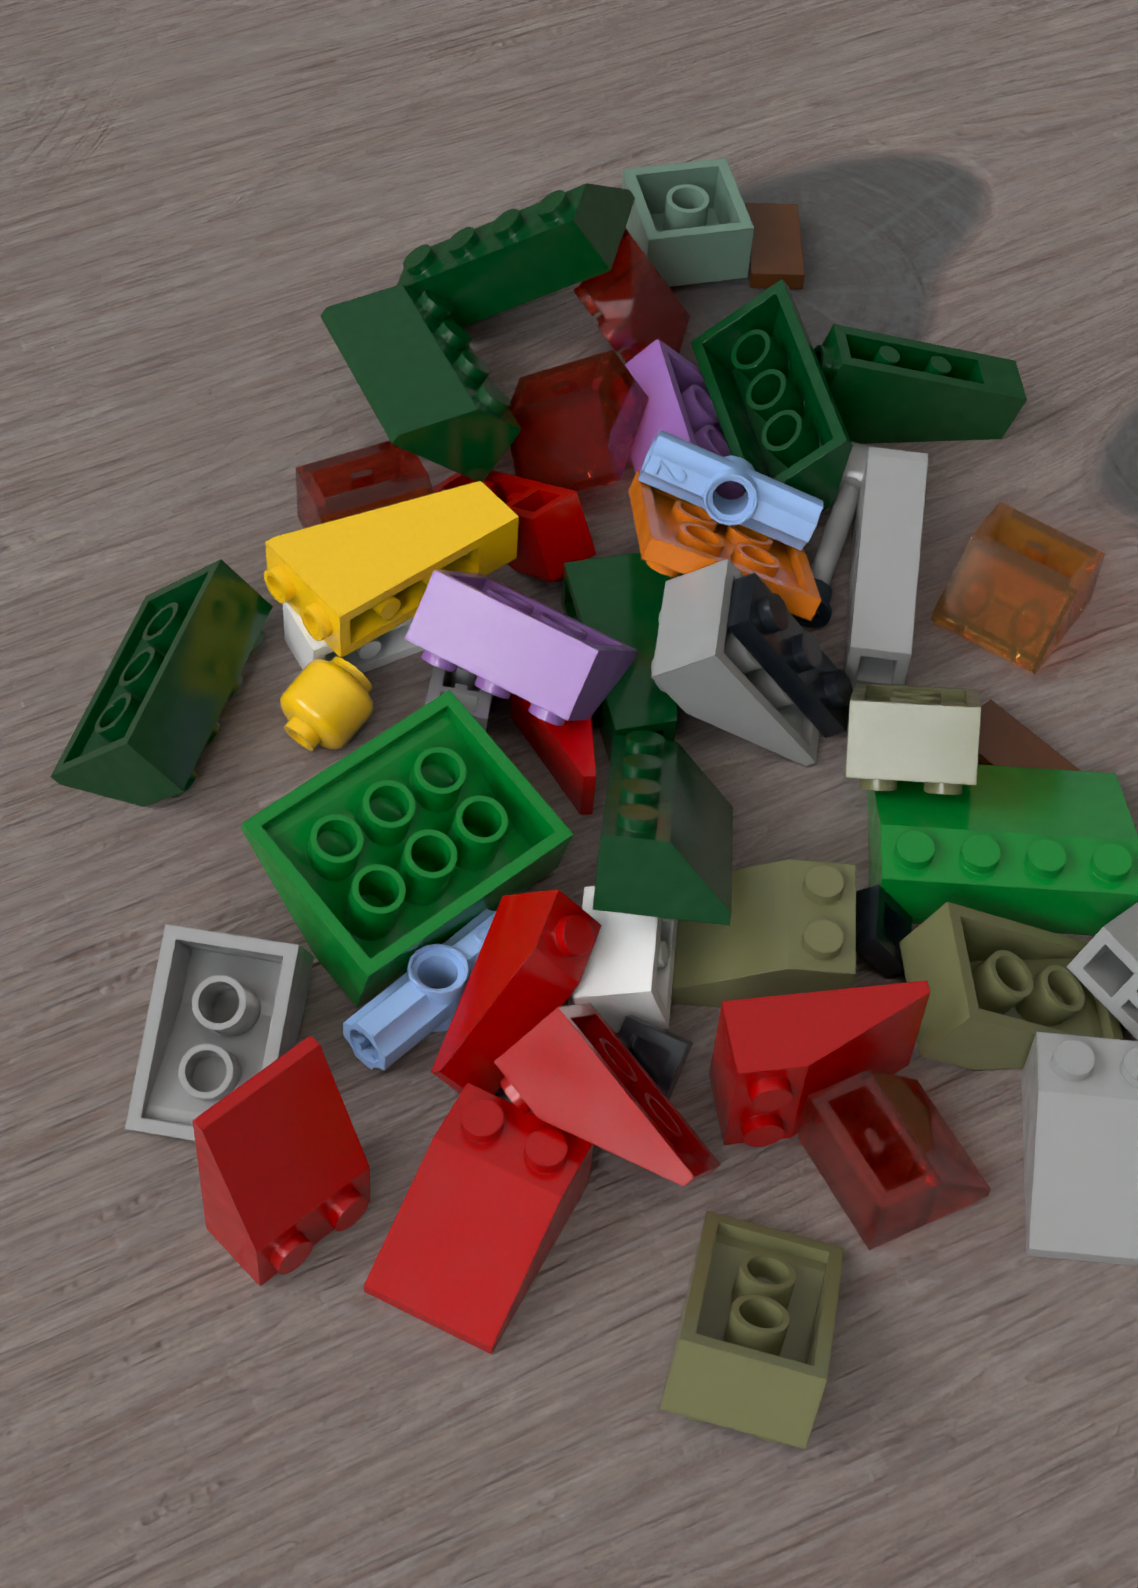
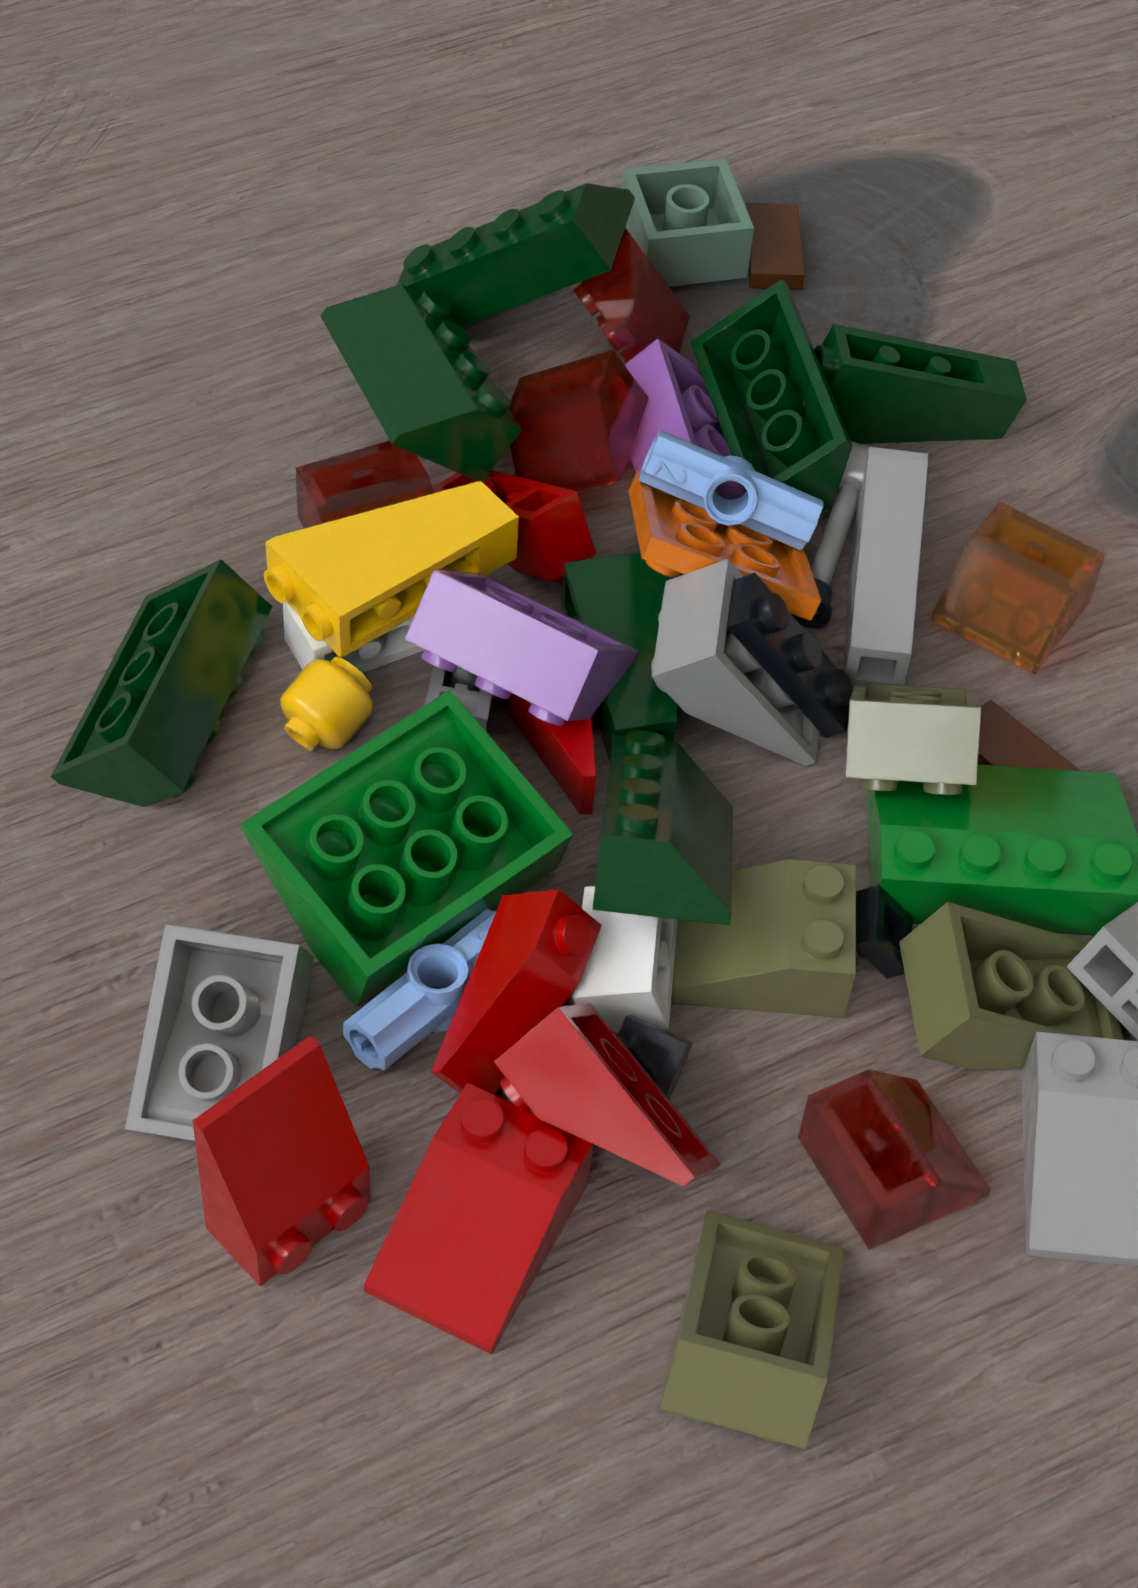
(792, 1045): red slope -> none

